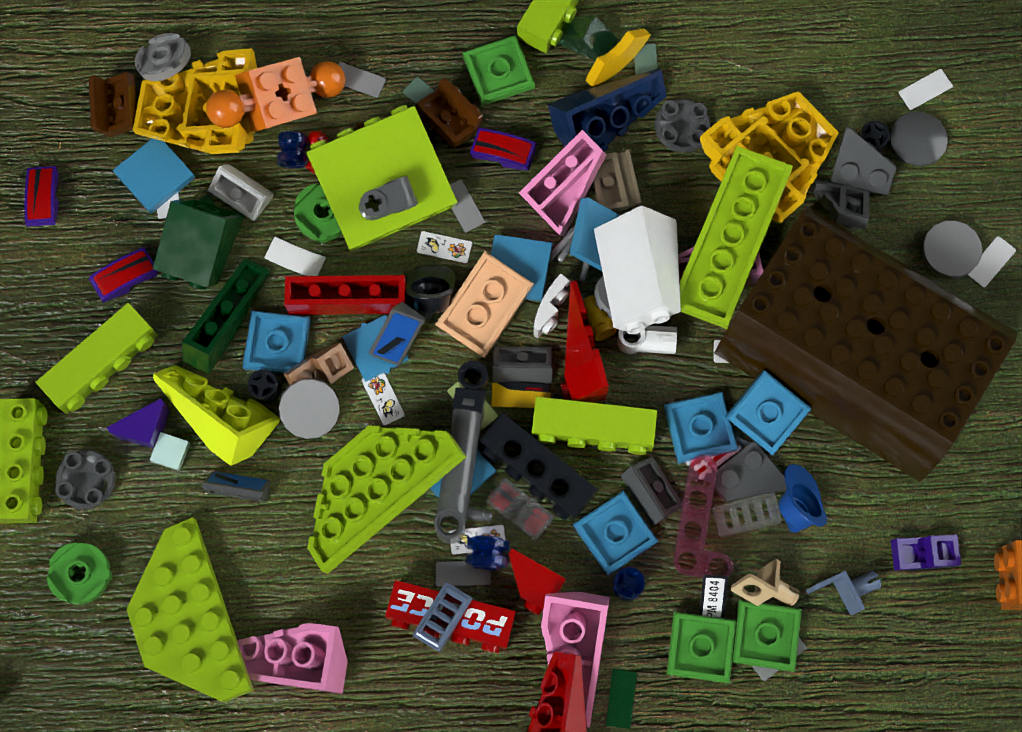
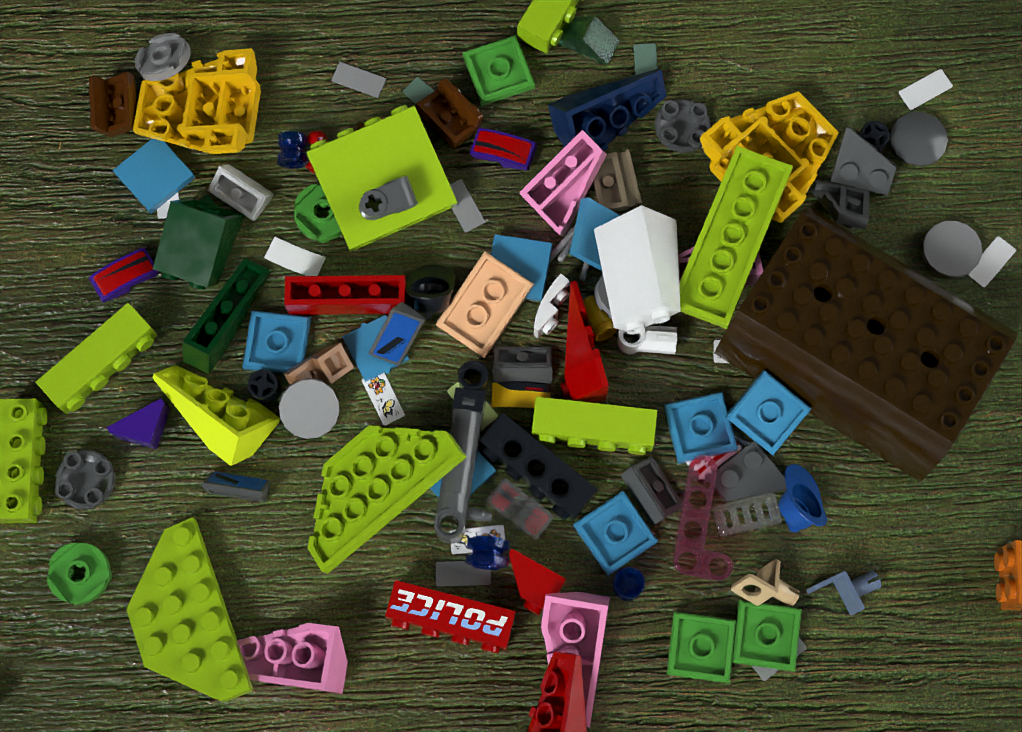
(40, 196): slope -> none
(170, 451): light aqua tile -> none
(259, 98): orange brick -> none
(431, 641): sand blue slope -> none
(444, 247): white sticker -> none
(618, 57): yellow tile -> none
(621, 699): dark green sticker -> none
(713, 596): sticker -> none
(925, 552): dark purple slope -> none

